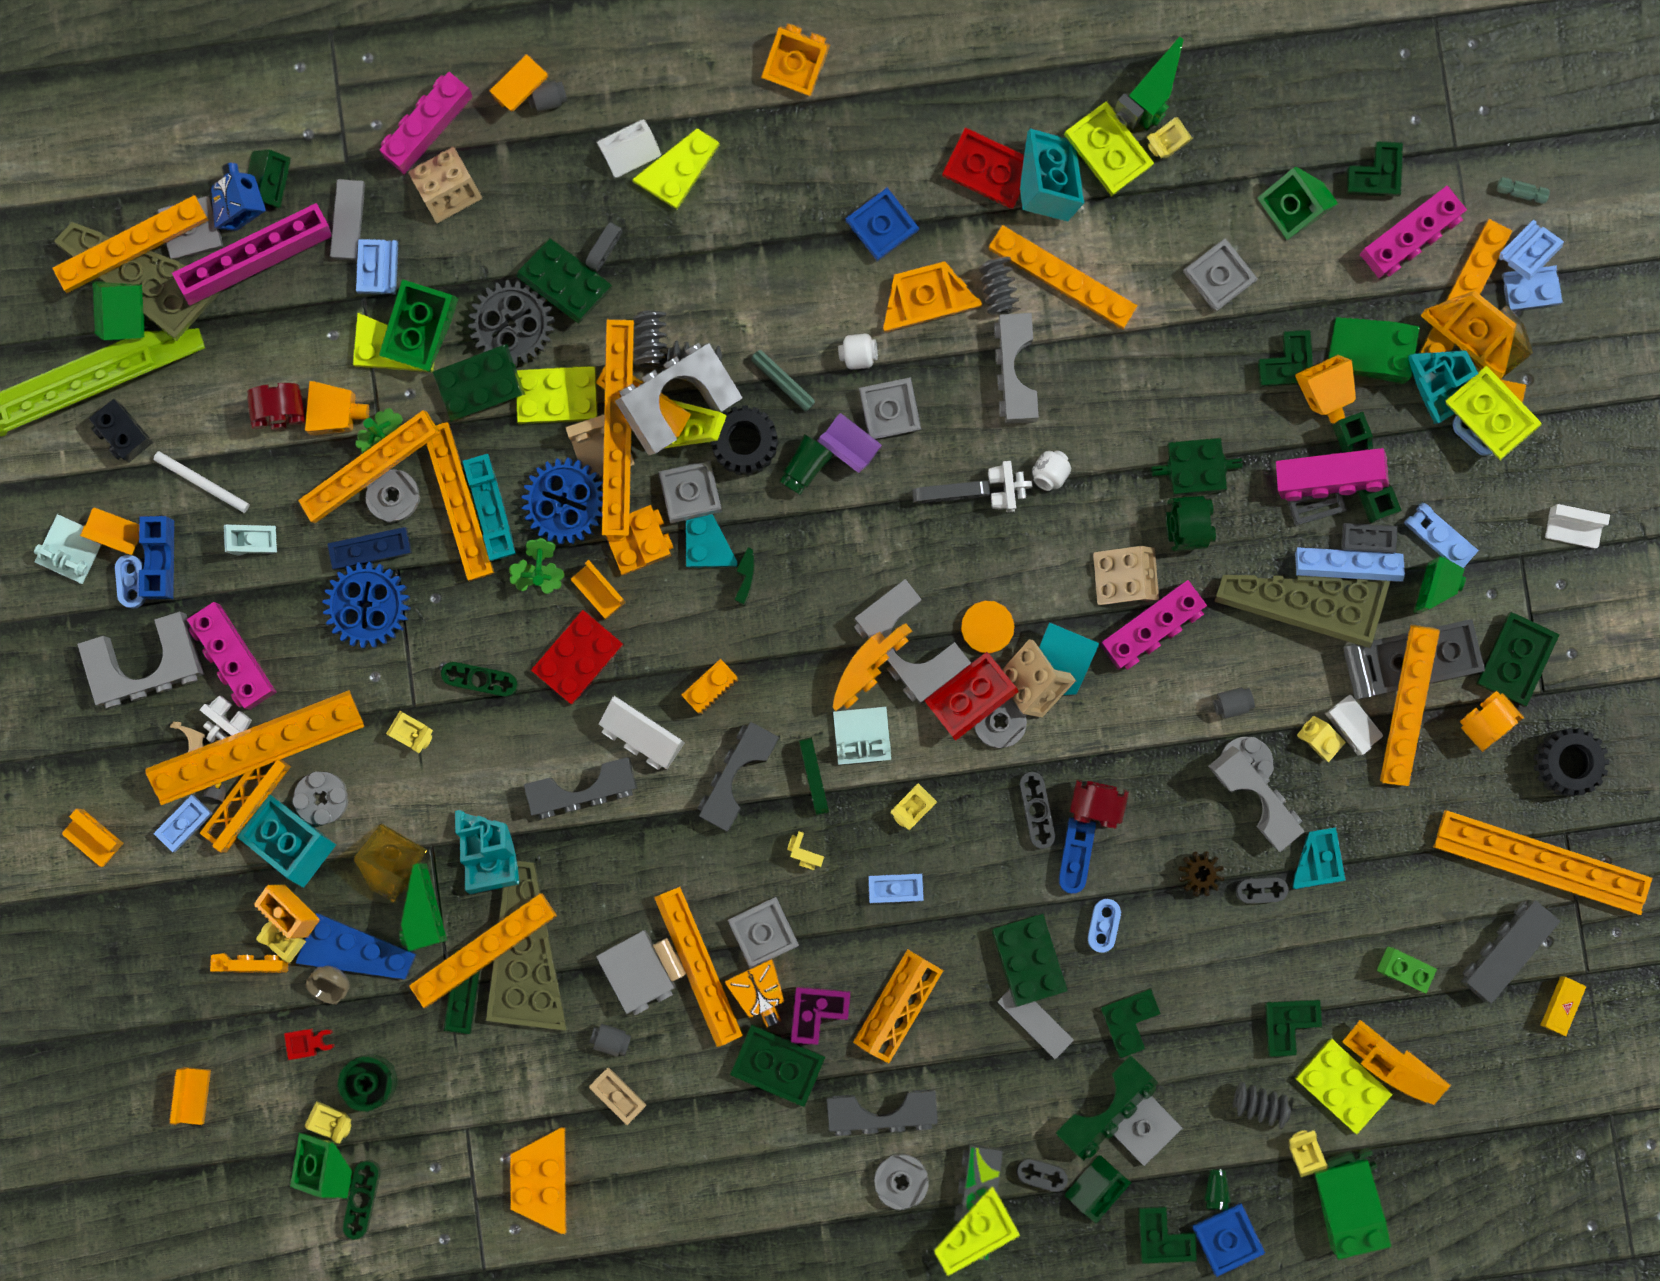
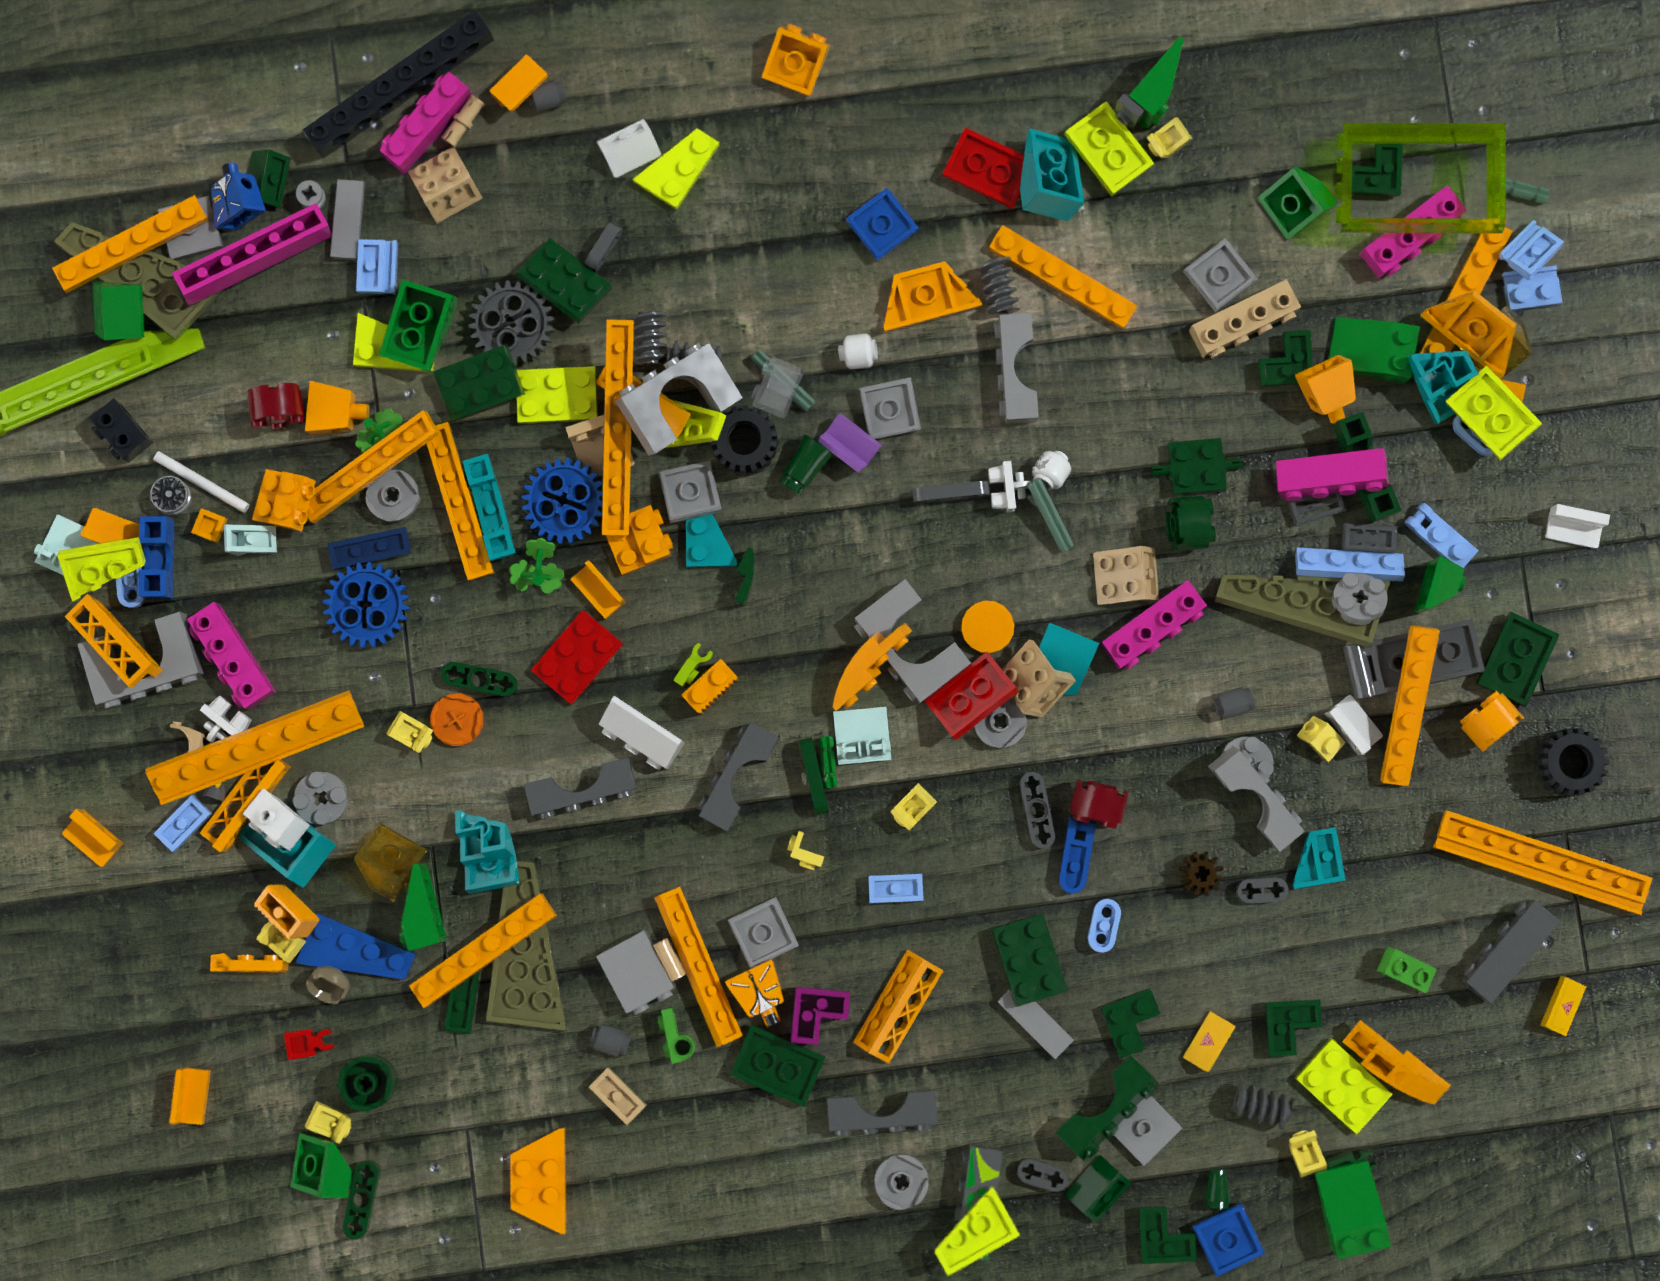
(94, 565): none -> neon yellow wing
(121, 636): none -> light orange fence
(170, 495): none -> light grey wheel
(209, 525): none -> light orange plate
(275, 819): none -> white brick
(284, 500): none -> light orange plate
(316, 196): none -> light grey wheel
(398, 84): none -> black brick
(457, 719): none -> orange tile
(462, 120): none -> tan pin
(668, 1023): none -> bright green plate
(688, 671): none -> lime plate
(777, 387): none -> clear brick
(828, 762): none -> green axle
(1050, 515): none -> sand green axle
(1209, 1041): none -> yellow slope
(1244, 319): none -> tan brick
(1359, 584): none -> light grey plate
(1425, 133): none -> clear neon green window

